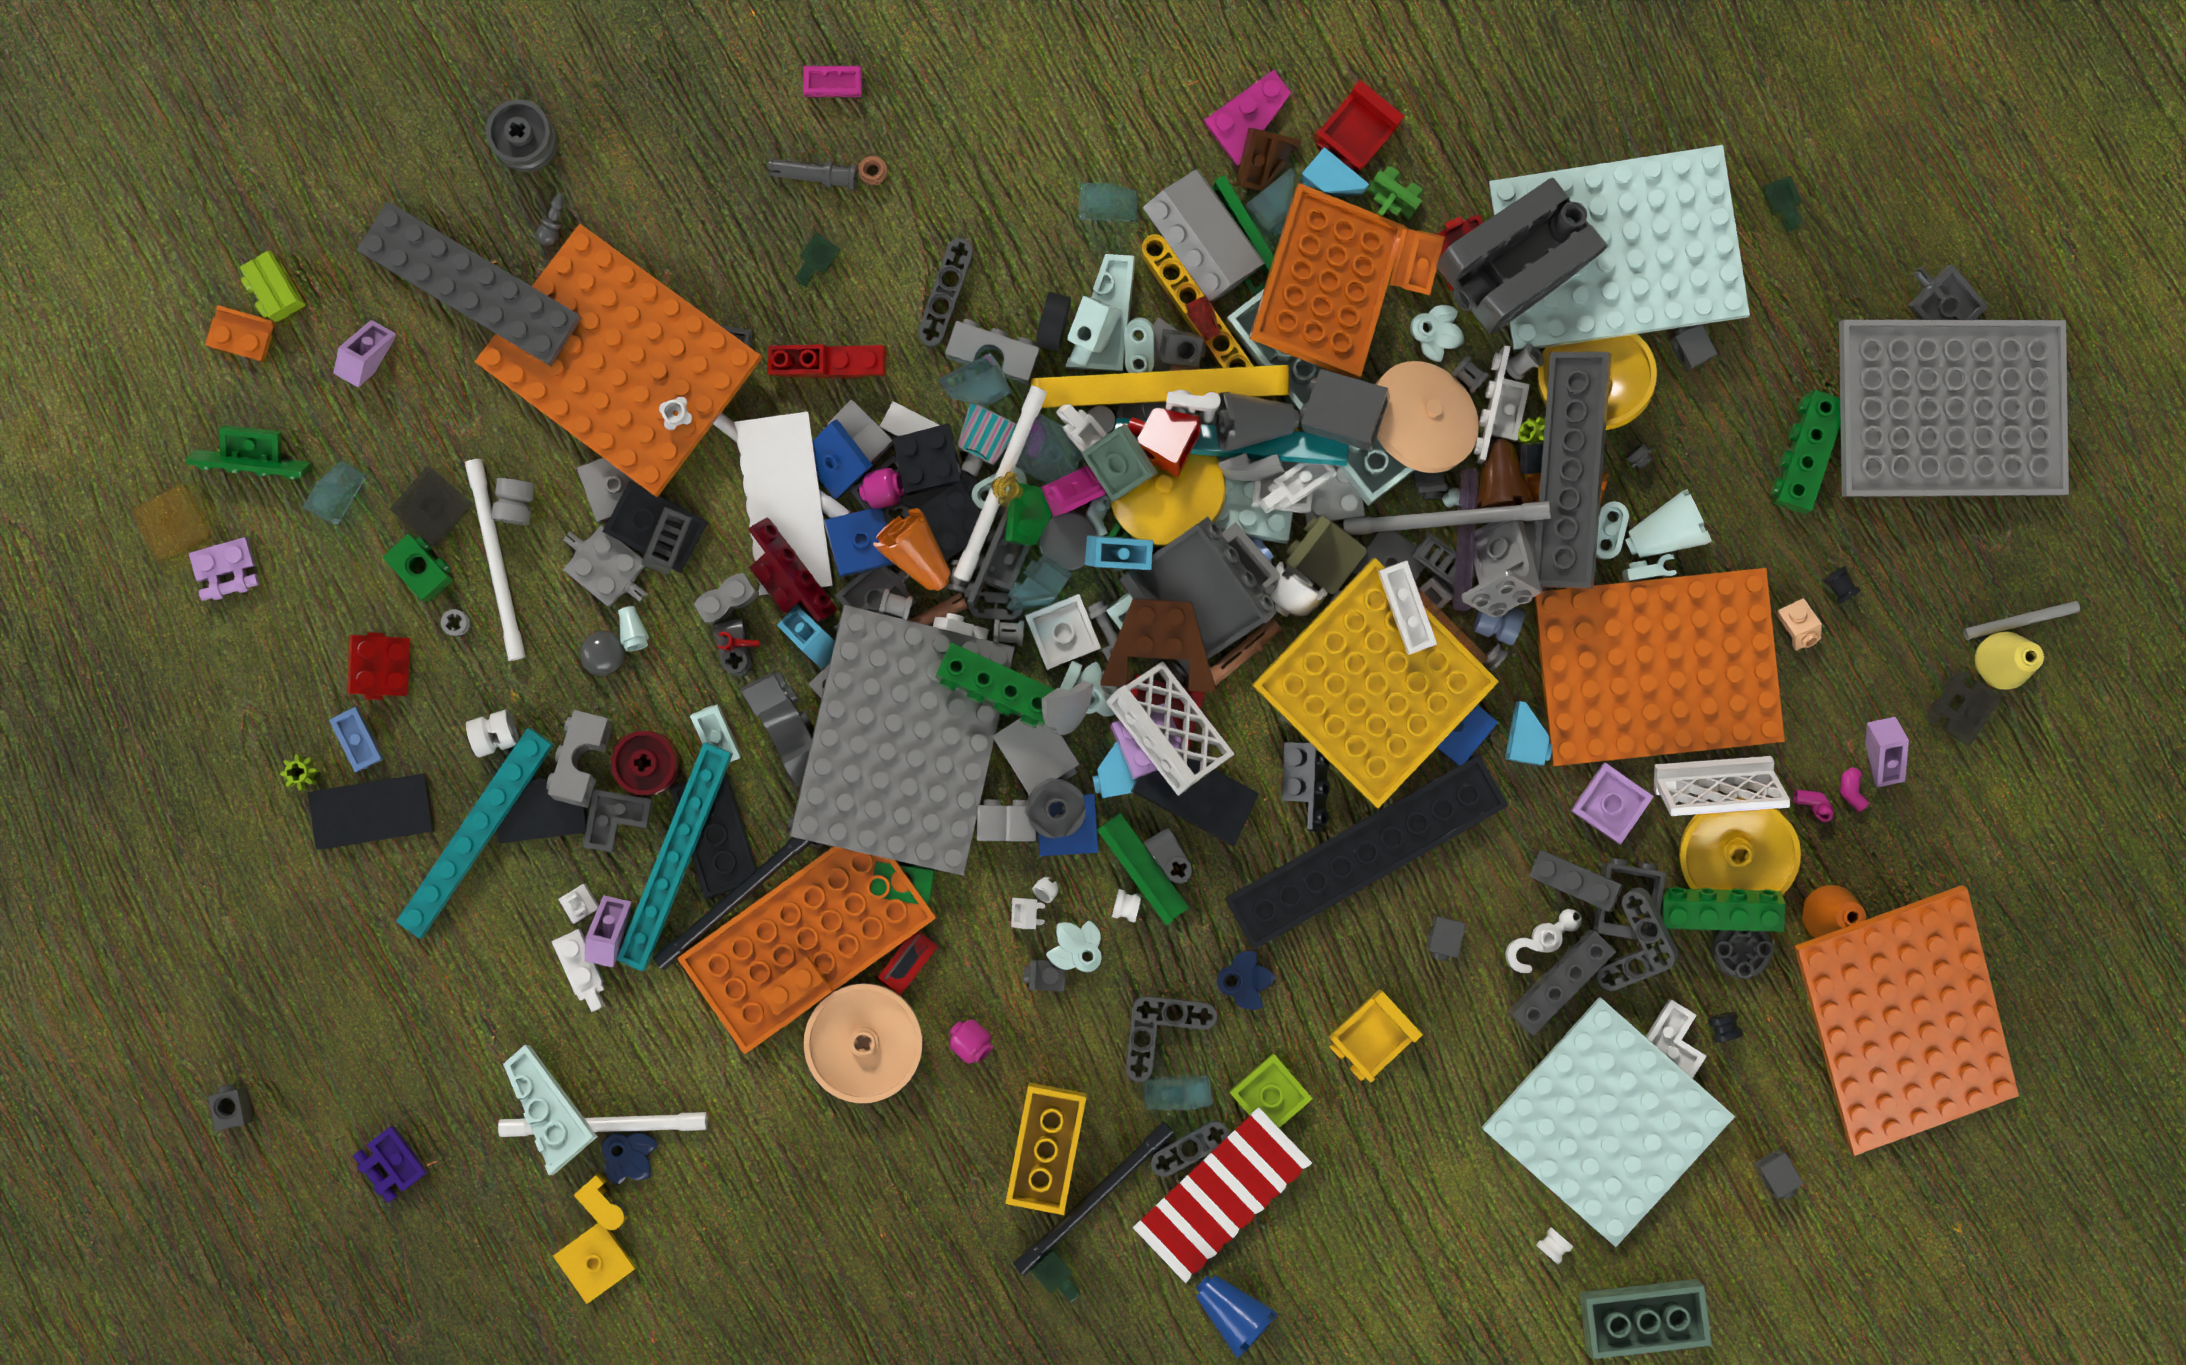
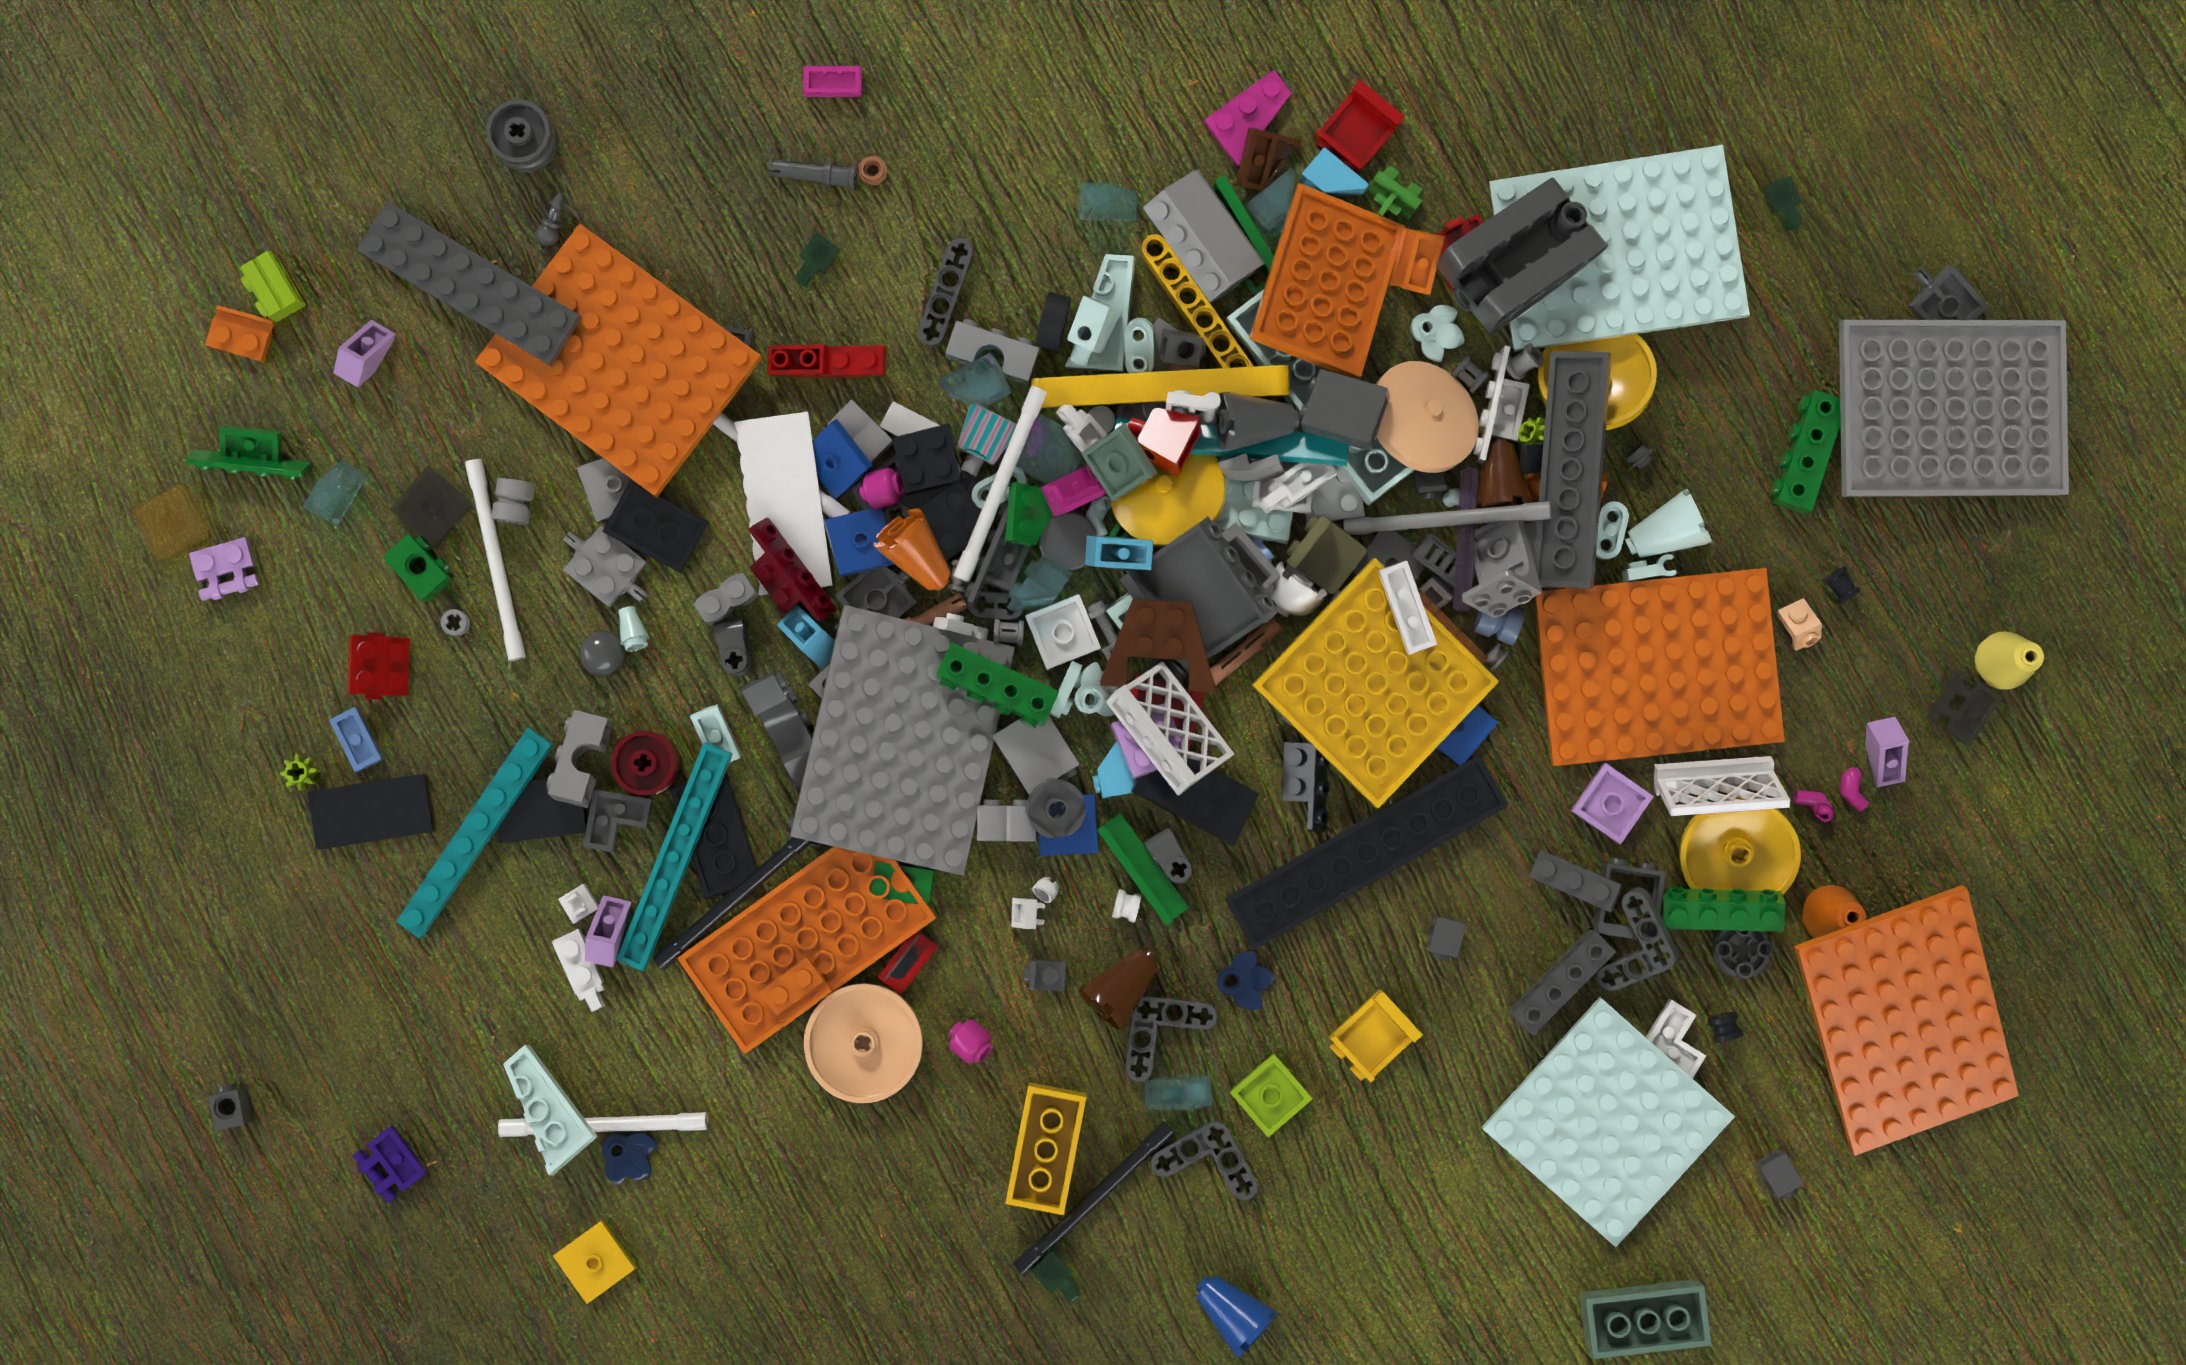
(482, 736): white wheel -> none
(601, 1204): yellow leg -> none
(657, 563): dark grey slope -> none
(669, 407): white plate -> none
(737, 642): red hand -> none
(895, 604): light grey bush -> none
(999, 488): clear yellow plate -> none
(1066, 708): light grey brick -> none
(1073, 944): light aqua plate -> none
(1120, 987): none -> reddish brown cone
(1203, 317): clear red cone -> none
(1222, 1194): red sticker -> none
(1527, 738): medium azure slope -> none
(1545, 938): white piece -> none
(1554, 1245): white wheel -> none
(1692, 346): dark grey brick -> none
(2021, 620): light grey bar -> none

